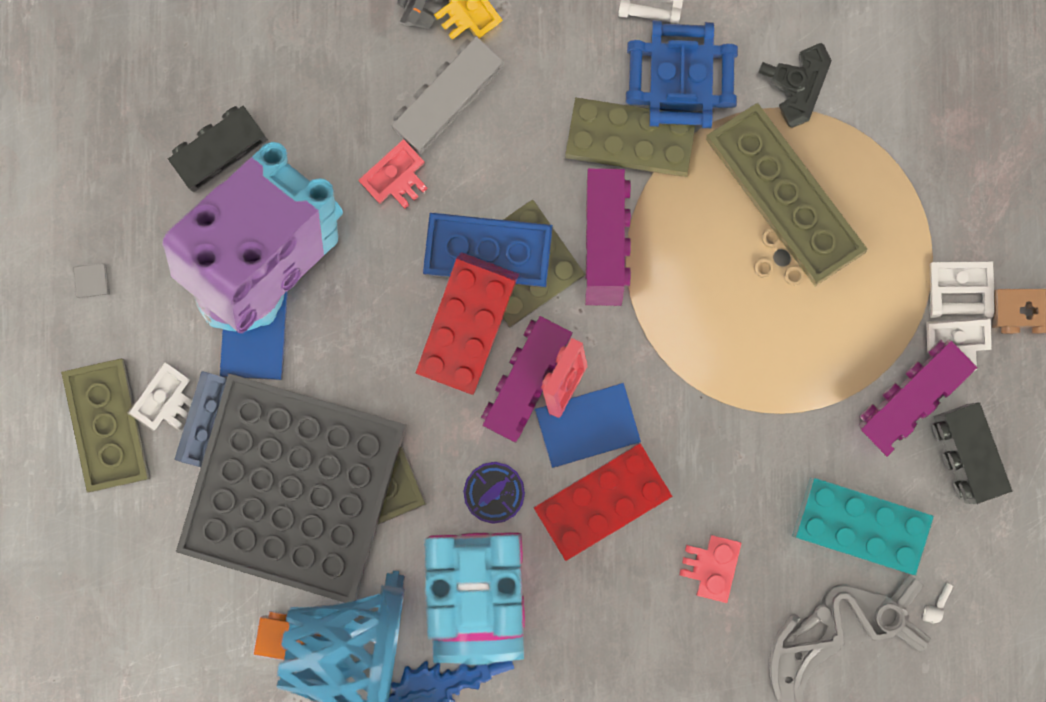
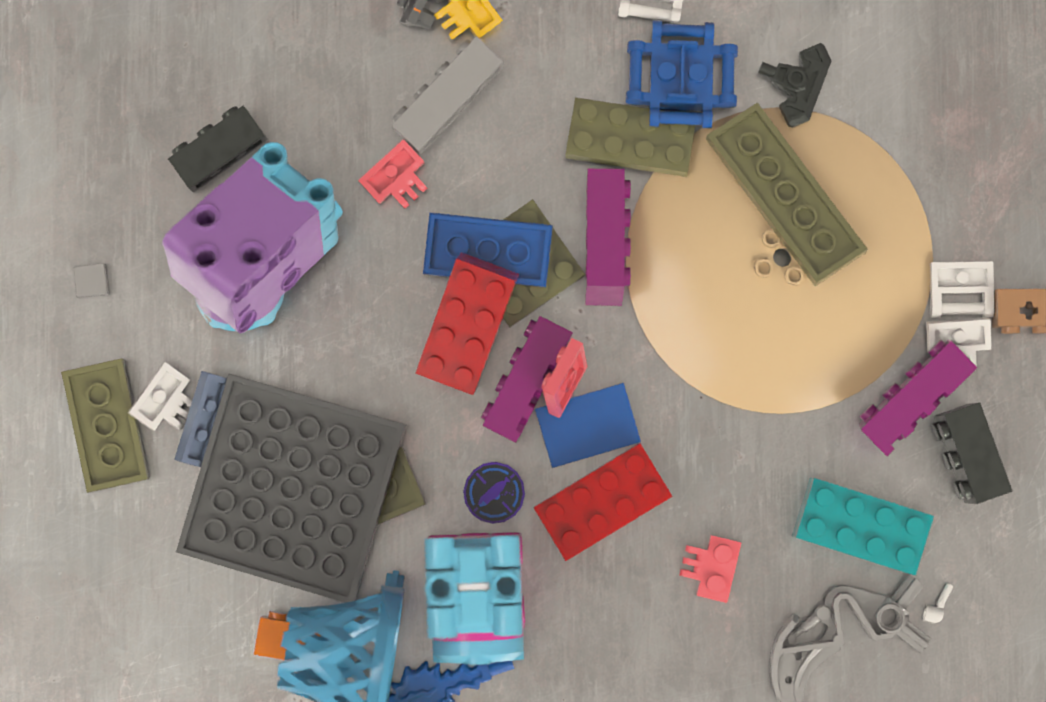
(257, 351): blue tile -> none

